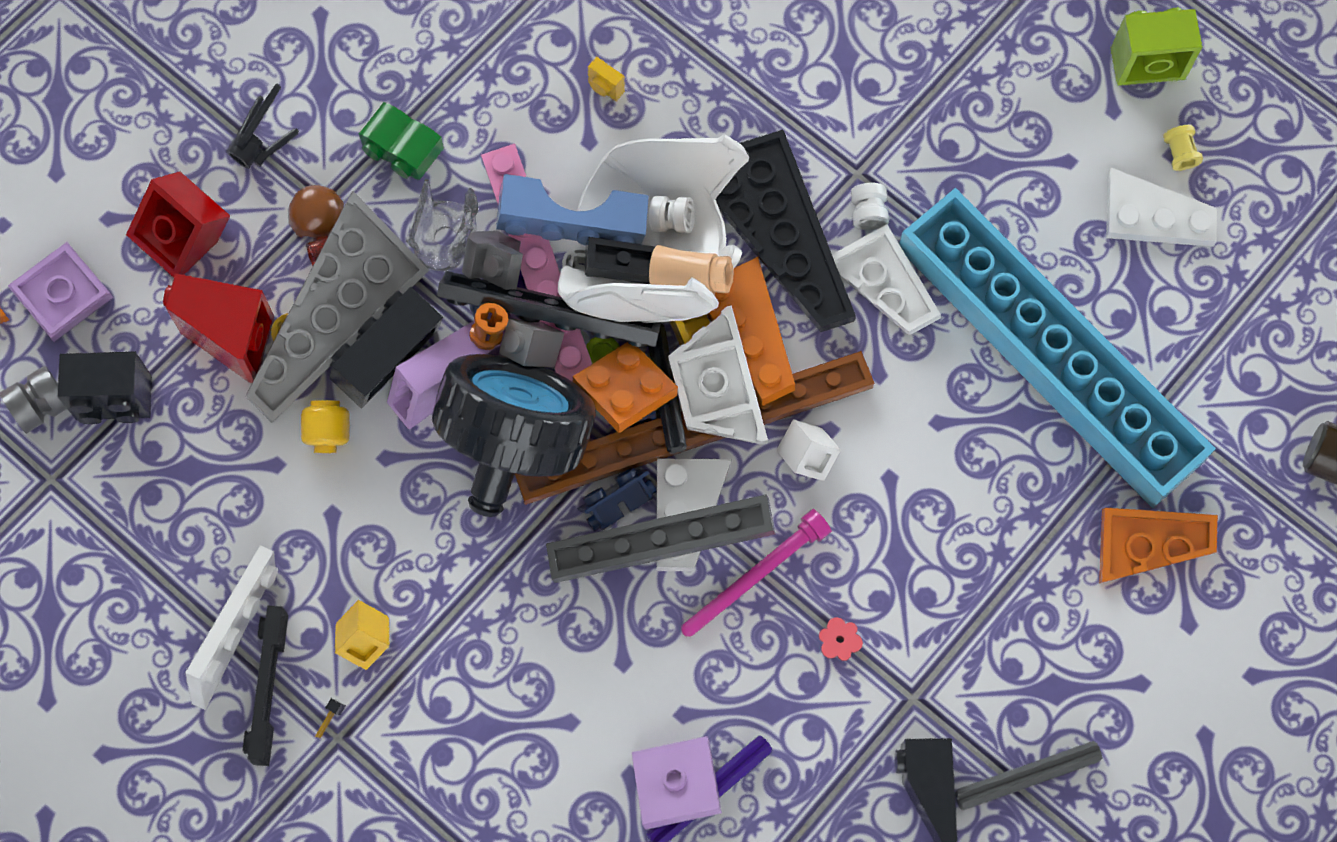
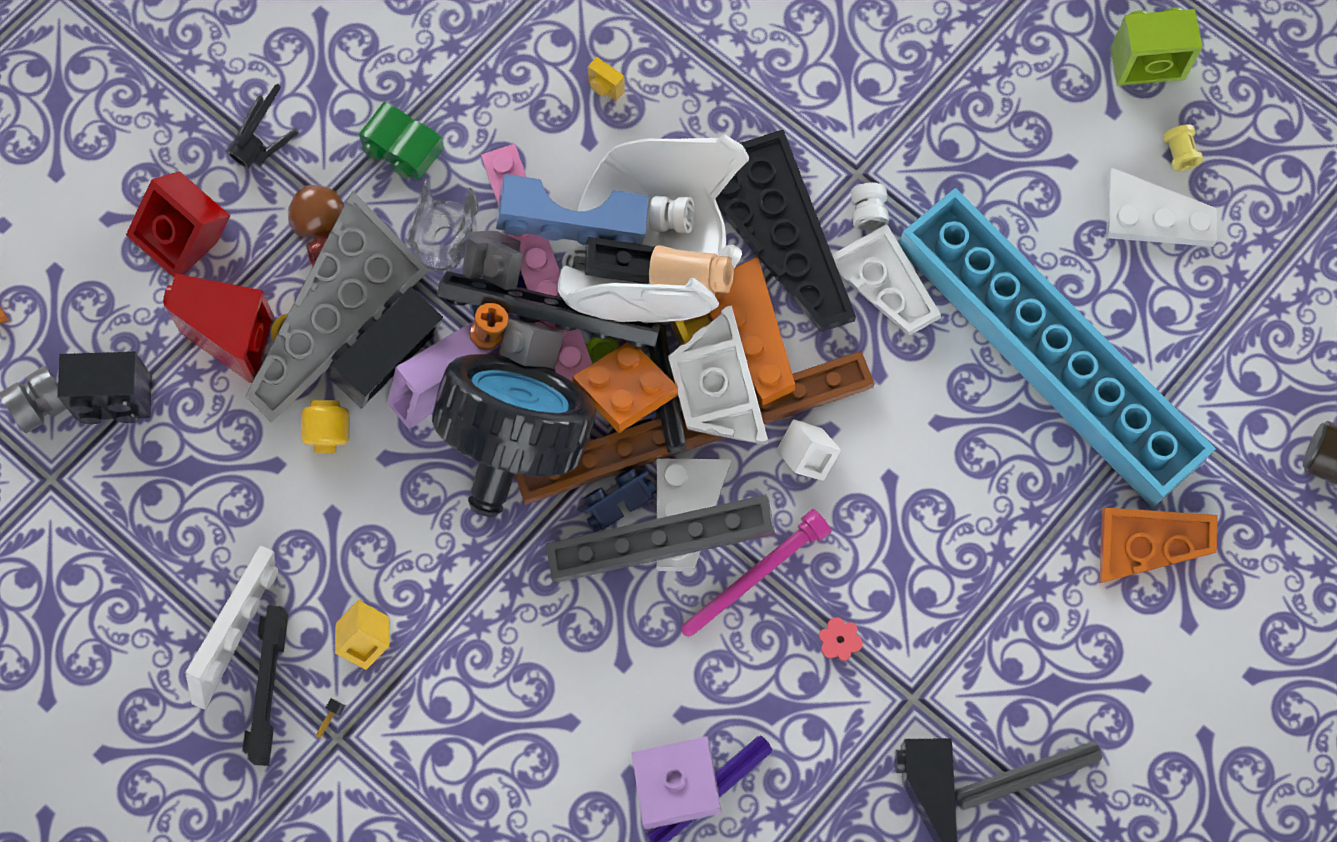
(60, 291): lavender plate -> none

